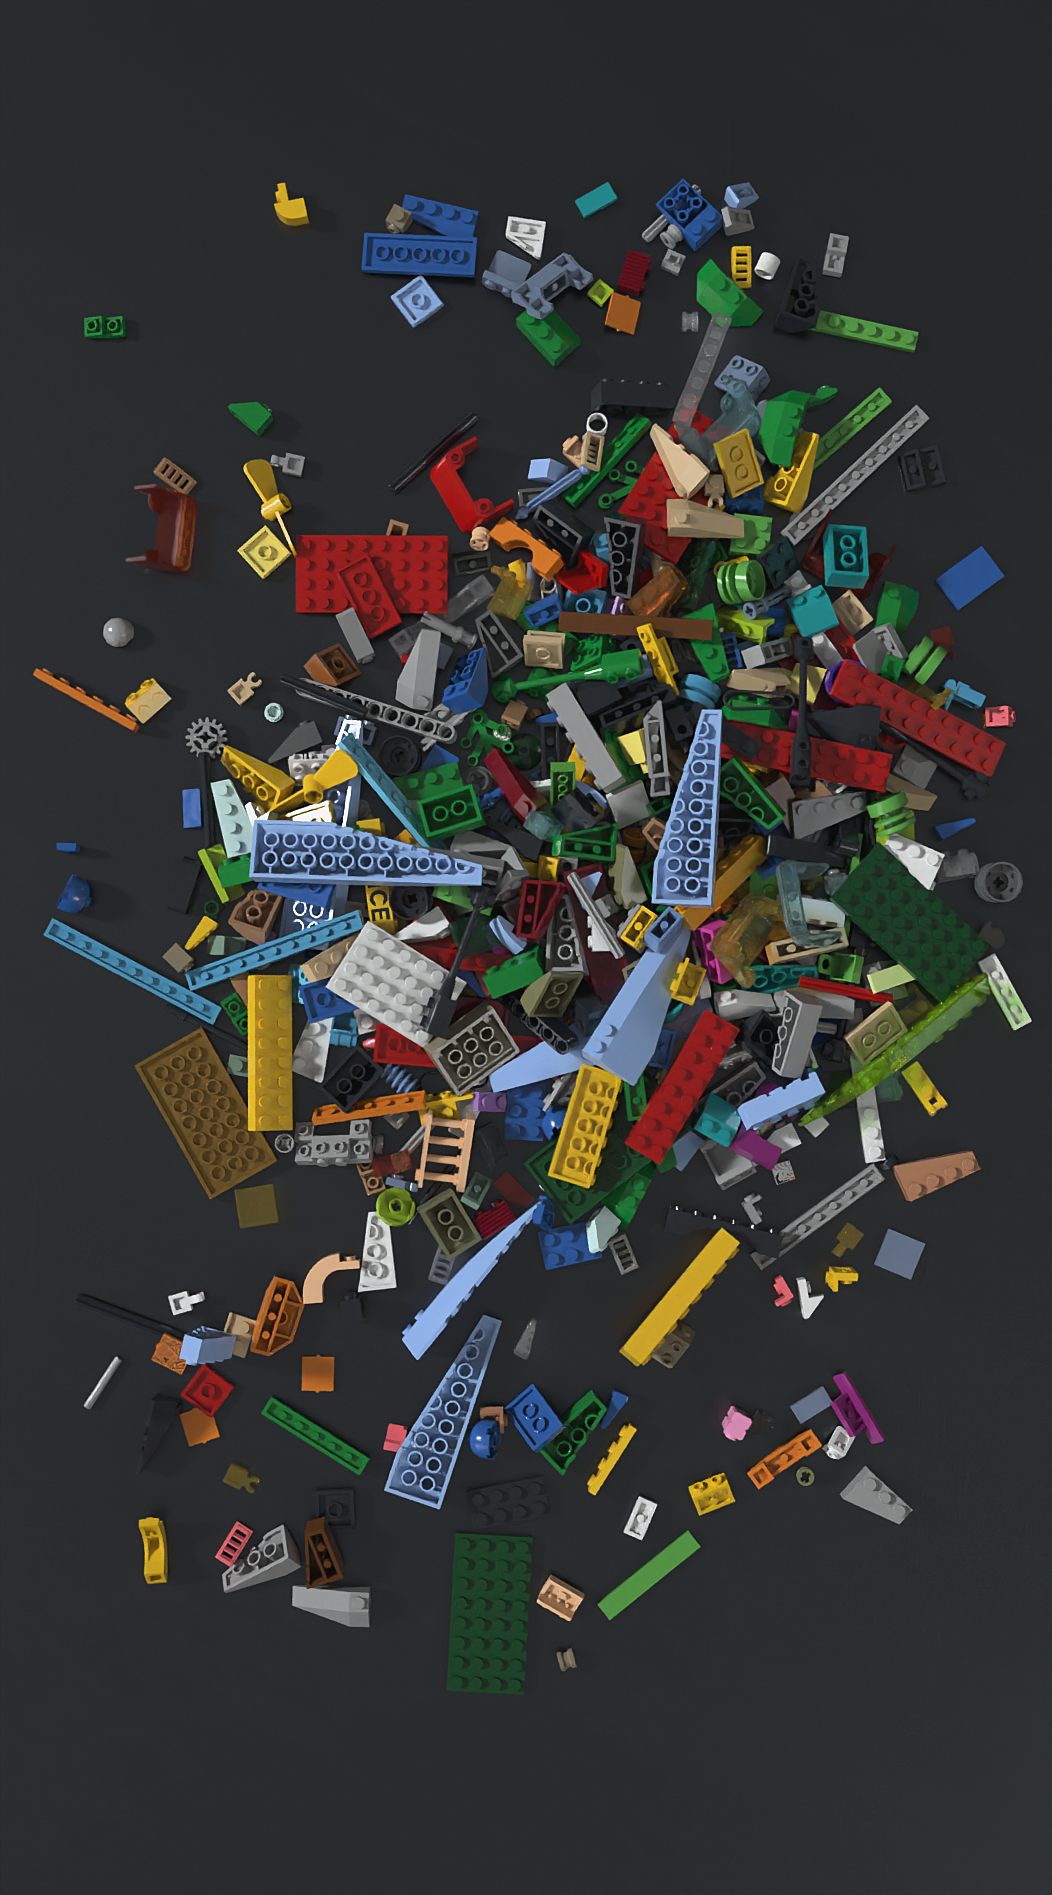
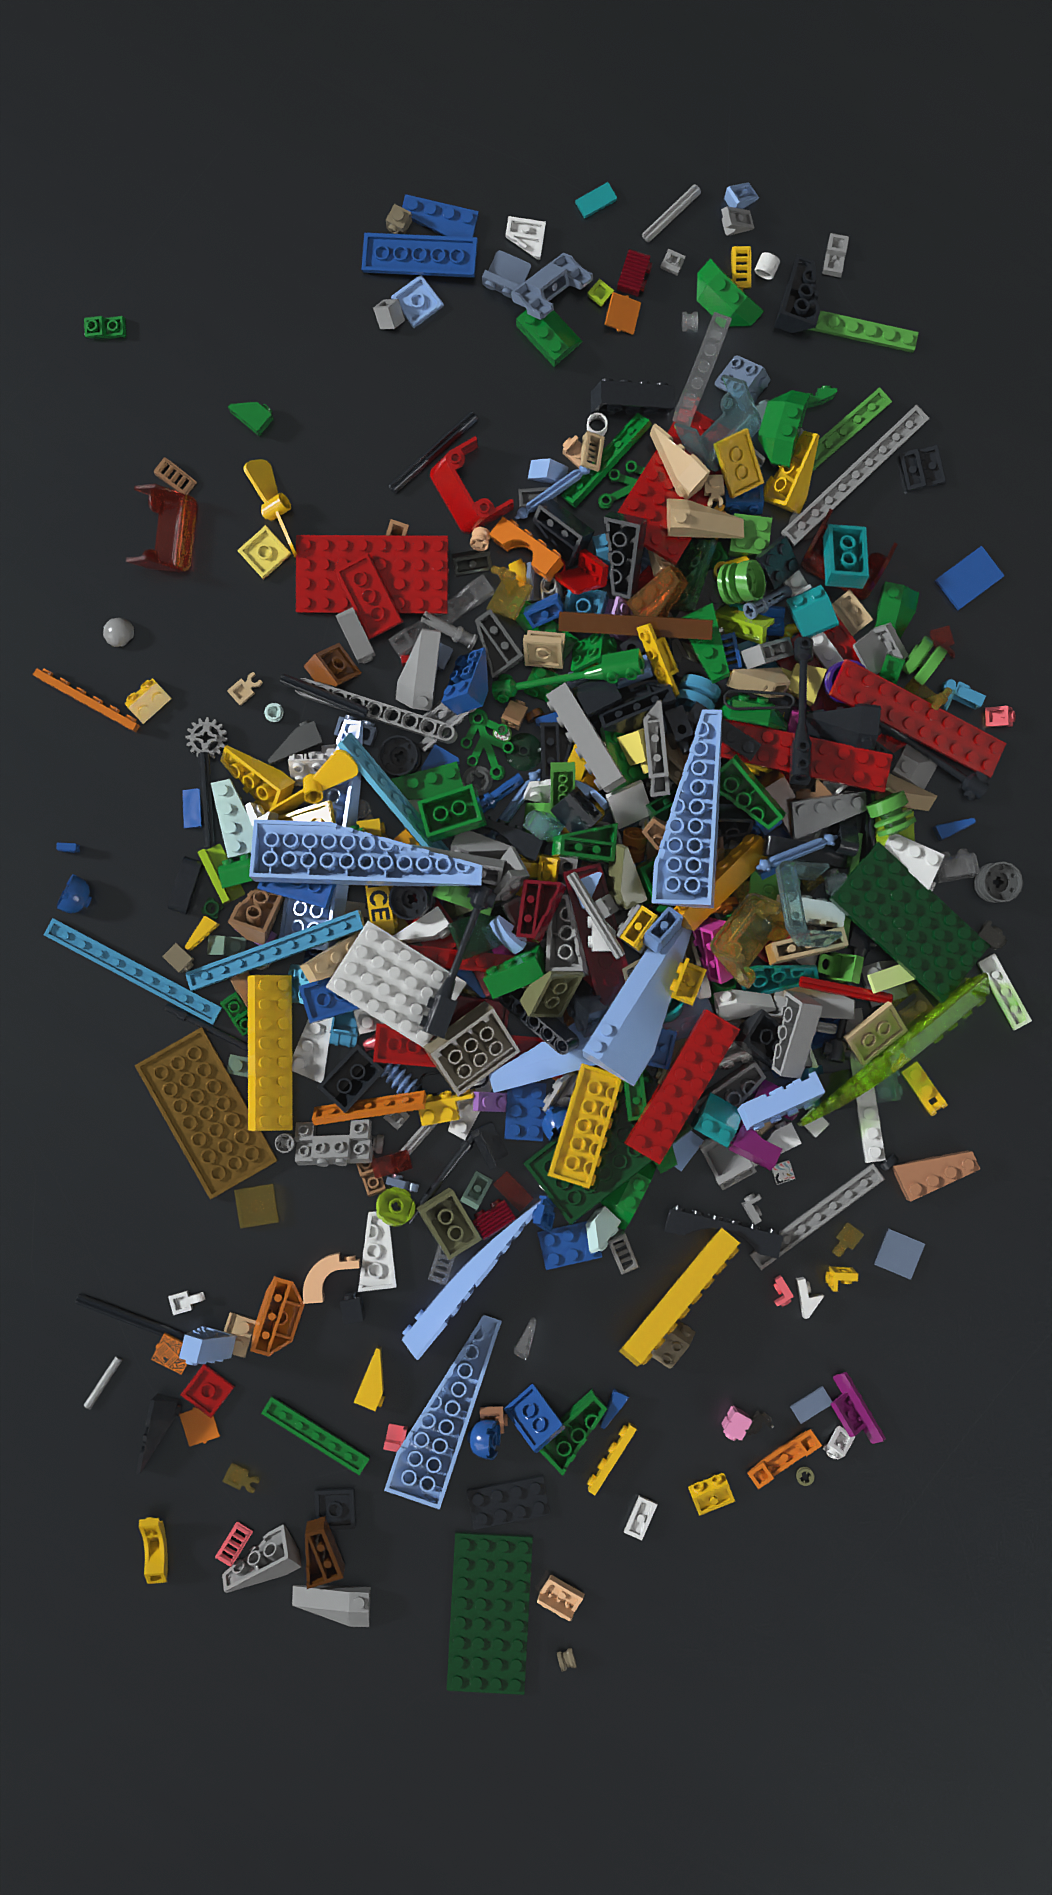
(291, 464): light grey plate -> none
(292, 211): yellow brick -> none
(317, 1373): orange piece -> none
(372, 1385): none -> yellow slope
(389, 314): none -> light grey panel
(463, 1143): light nougat fence -> none
(515, 788): dark red wedge -> none
(648, 1575): bright green tile -> none
(671, 236): light grey wheel -> none
(691, 214): blue slope -> none
(797, 852): none -> medium blue wheel
(874, 1495): light grey wedge -> none

